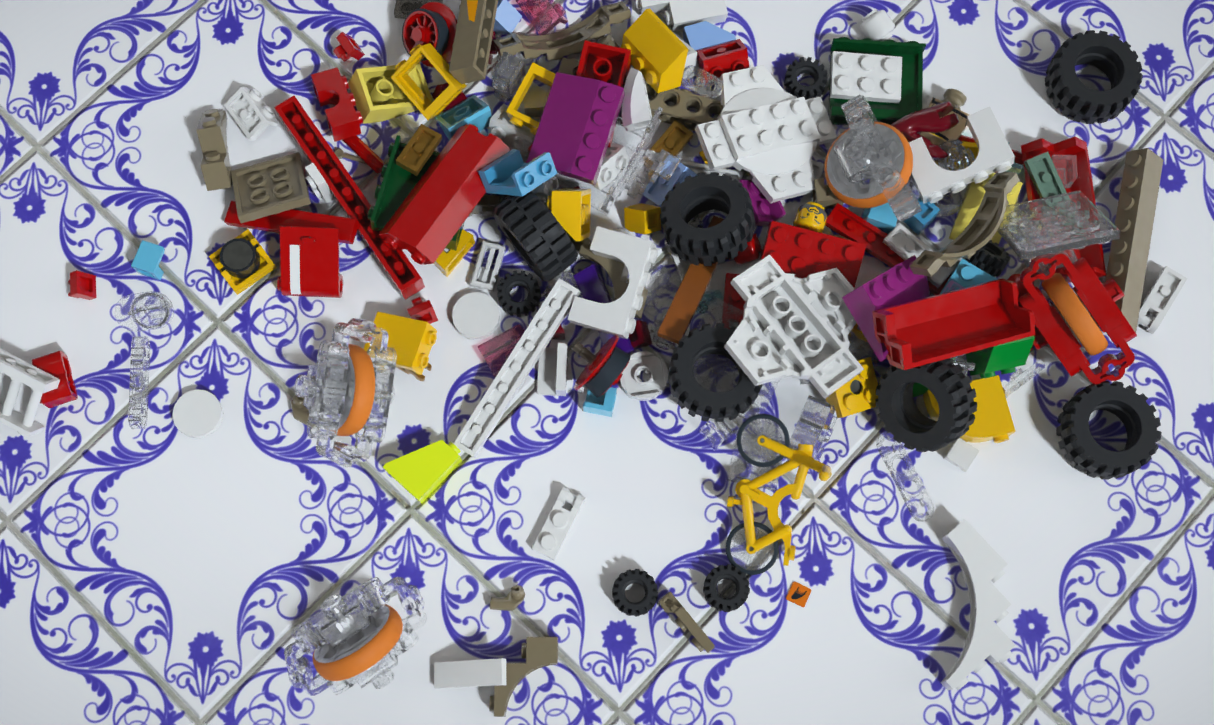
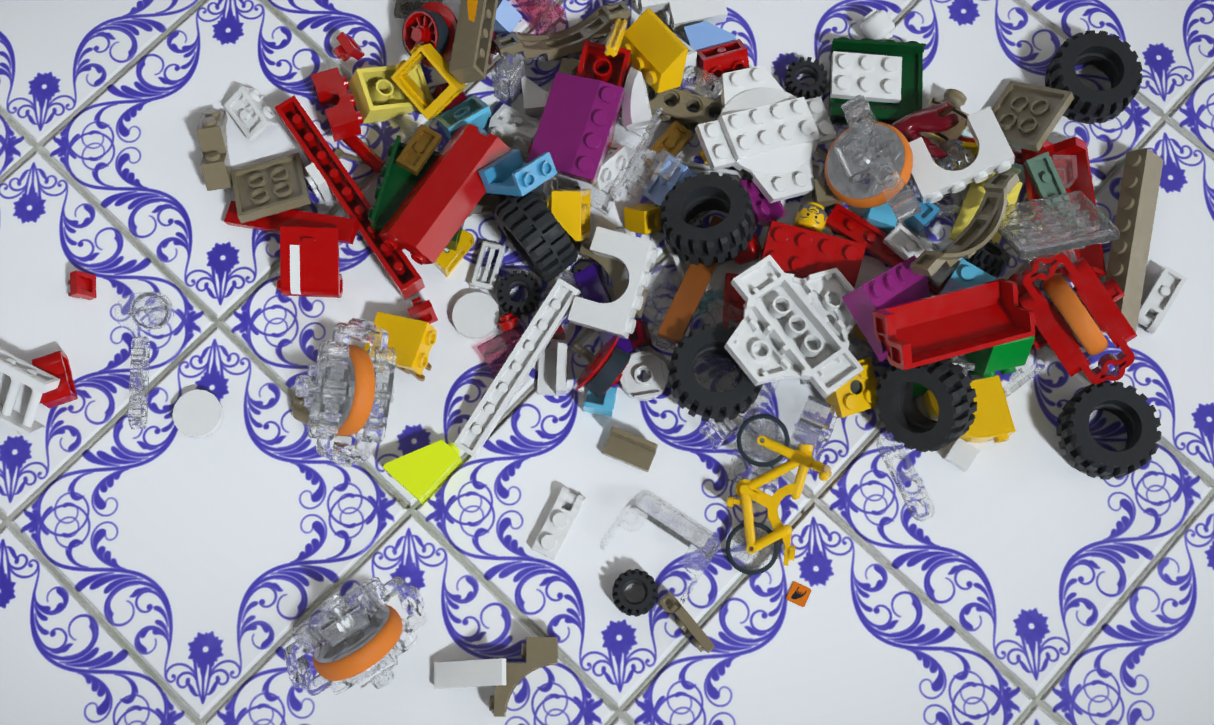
(148, 259): medium azure panel -> none
(242, 261): piece -> none
(508, 322): none -> red plate
(511, 600): dark tan arm -> none
(517, 118): yellow window -> none
(615, 37): none -> yellow axle
(630, 449): none -> dark tan panel
(648, 506): none -> clear windscreen
(737, 577): black tyre -> none
(987, 604): white arch -> none
(1030, 113): none -> dark tan plate

